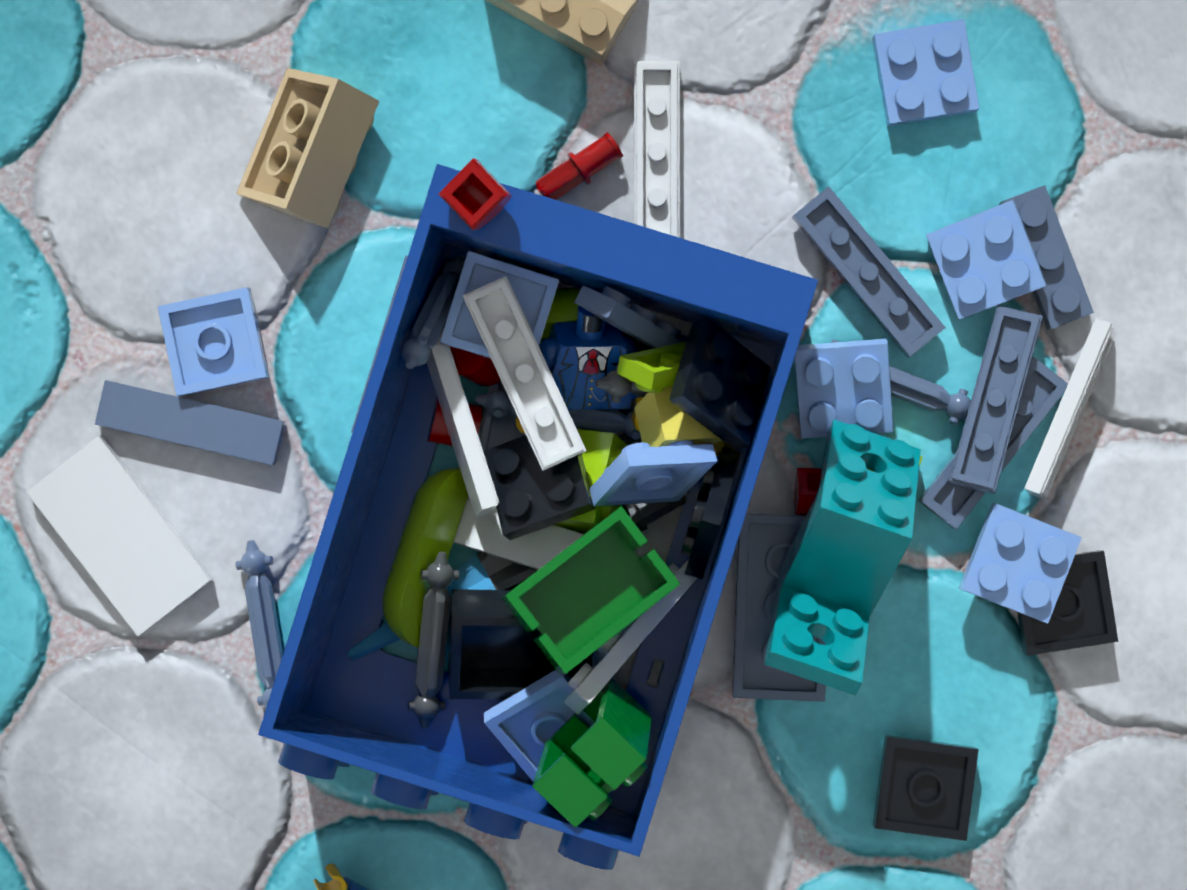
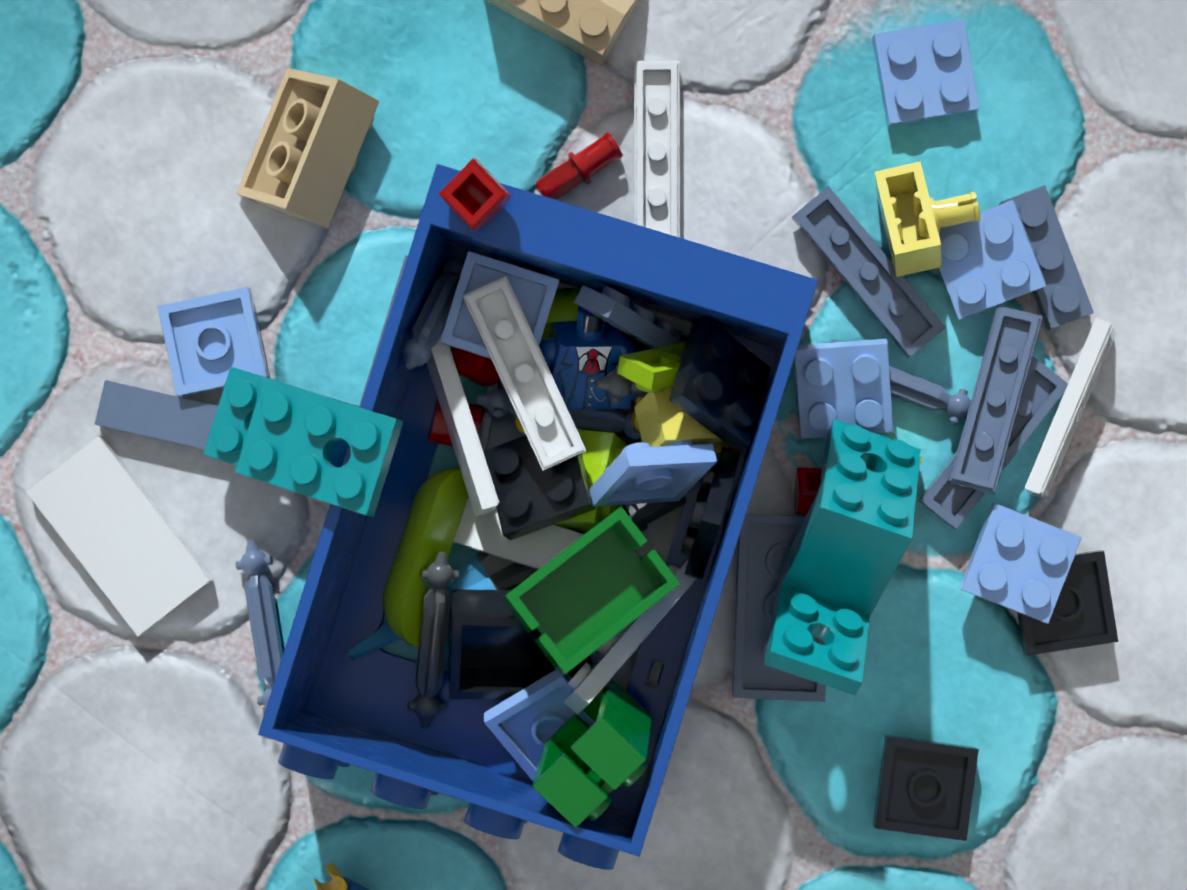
(302, 440): none -> teal bracket
(915, 219): none -> light yellow brick

